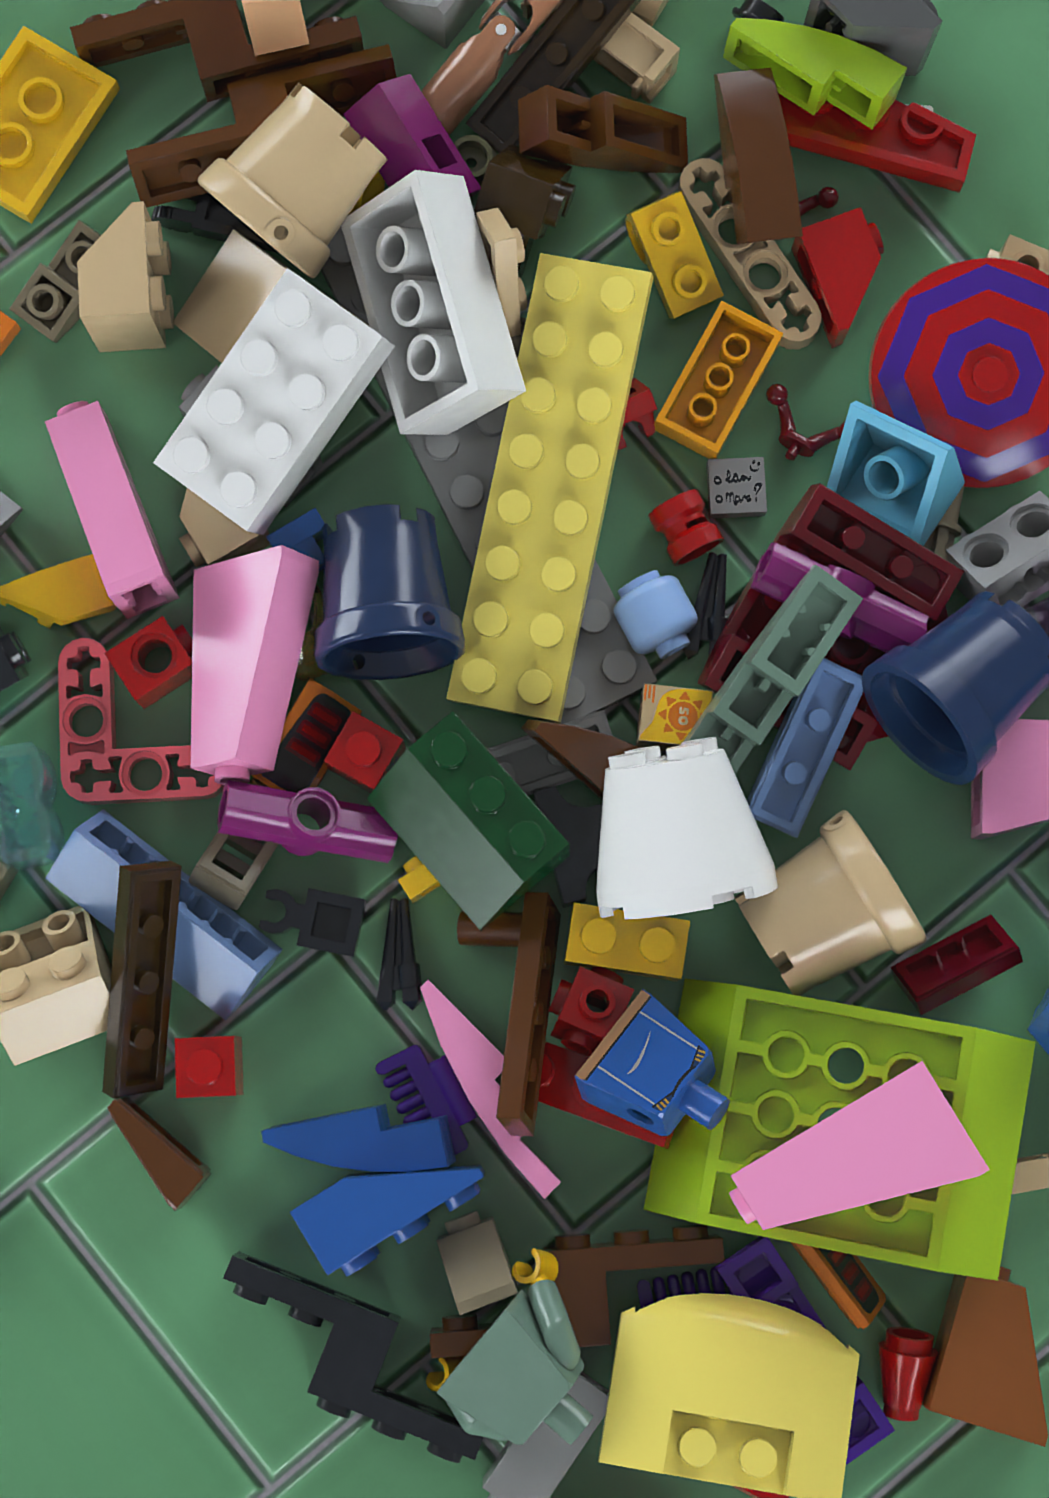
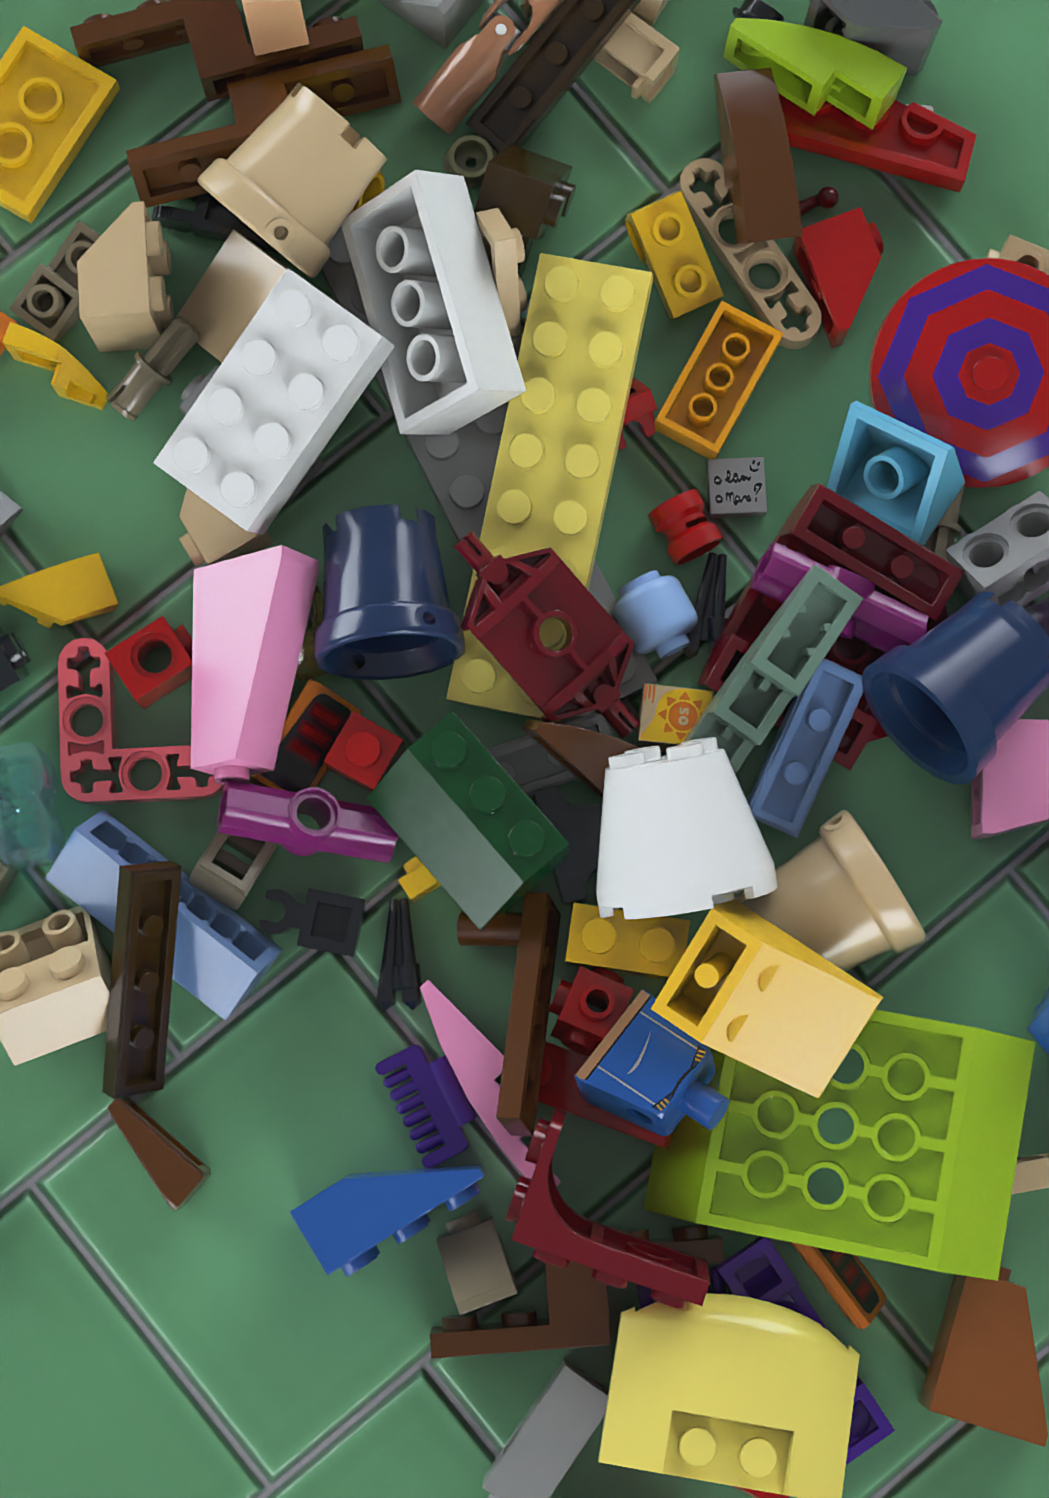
(70, 376): none -> yellow slope
(110, 509): bright pink slope -> none
(153, 369): none -> dark tan axle
(208, 1066): red brick -> none
(301, 536): blue tile -> none
(352, 1357): black bracket -> none
(366, 1141): blue slope -> none
(407, 132): magenta brick -> none
(506, 618): none -> dark red plate
(519, 1366): sand green torso -> none
(566, 1236): none -> dark red bracket
(601, 132): reddish brown slope -> none
(766, 999): none -> yellow slope
(793, 441): dark red piece -> none
(867, 1152): bright pink slope -> none
(906, 1369): red cone -> none
(956, 964): dark red plate -> none

